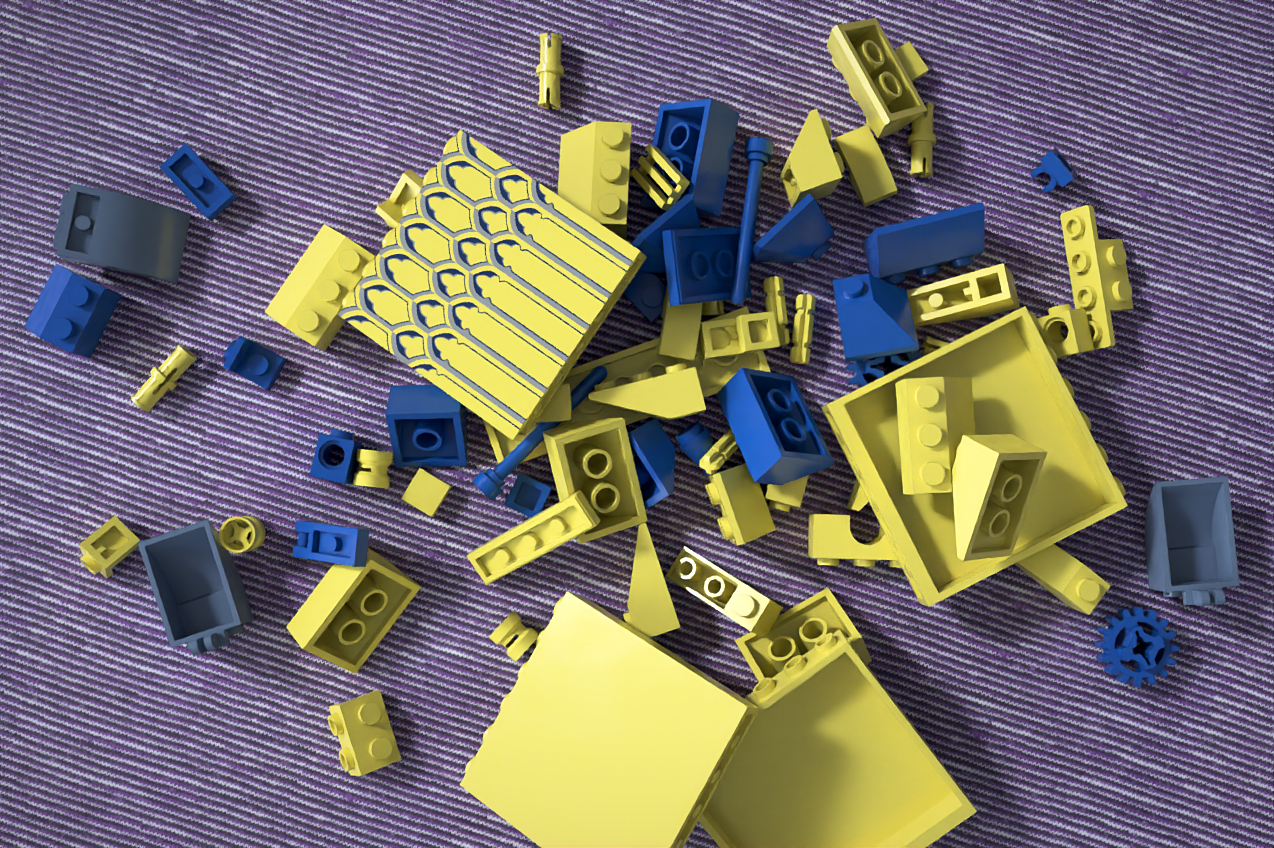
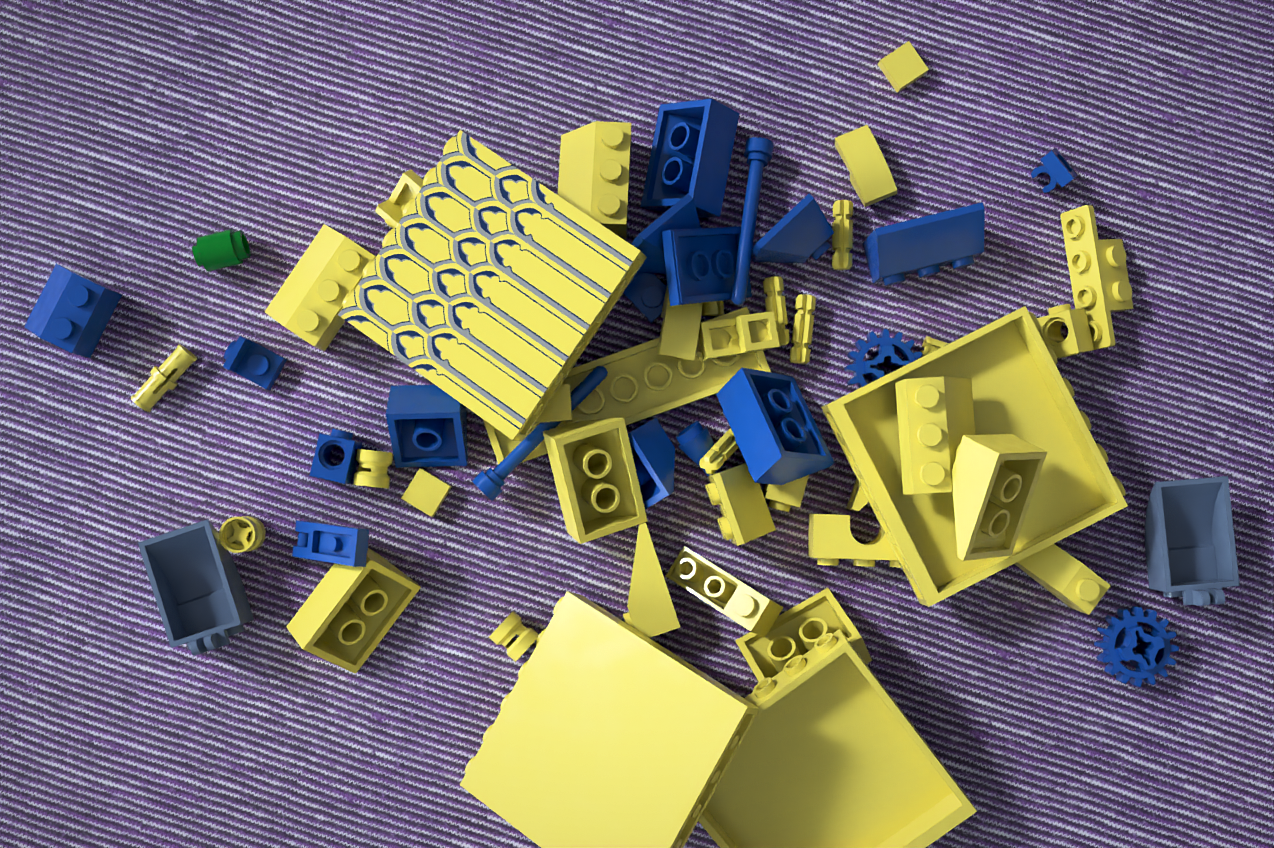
(107, 547): light yellow bracket -> none
(121, 233): sand blue piece -> none
(198, 182): blue plate -> none
(221, 249): none -> green brick
(364, 734): light yellow bracket -> none
(528, 496): blue tile -> none
(534, 537): light yellow tile -> none
(550, 71): light yellow pin -> none
(647, 167): light yellow tile -> none
(663, 397): light yellow slope -> none
(812, 163): light yellow slope -> none
(843, 235): none -> light yellow axle
(873, 317): blue slope -> none
(875, 76): light yellow slope -> none
(922, 143): light yellow pin -> none
(964, 297): light yellow slope -> none

